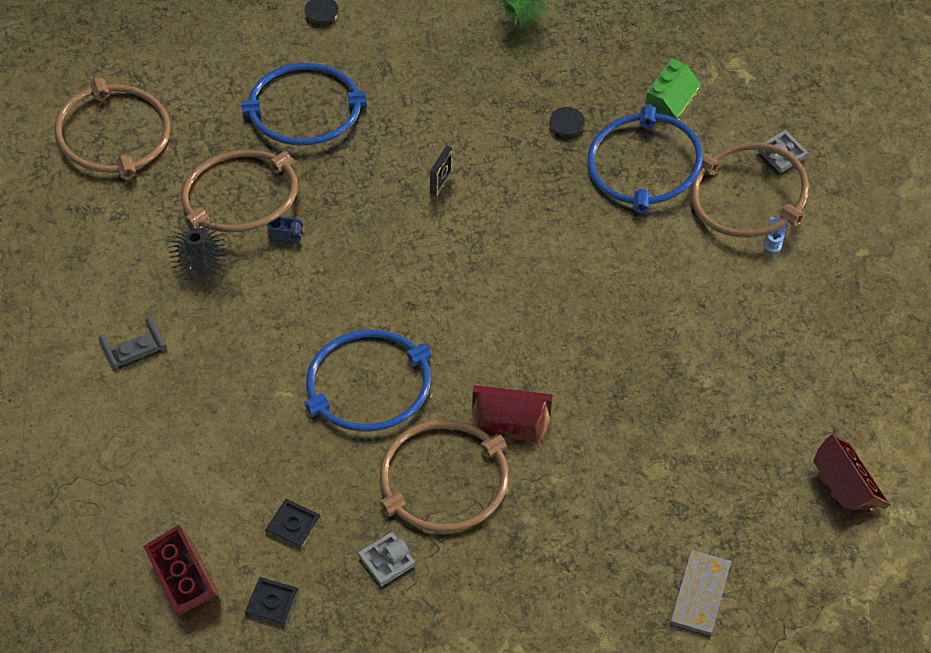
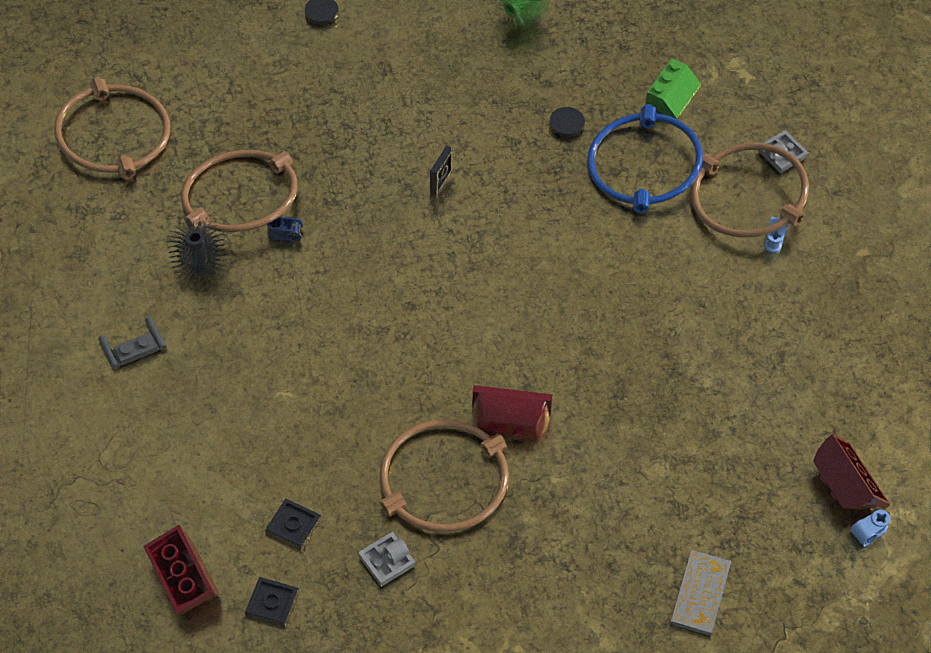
(319, 404): blue piece -> none
(355, 99): blue piece -> none
(871, 527): none -> light blue piece

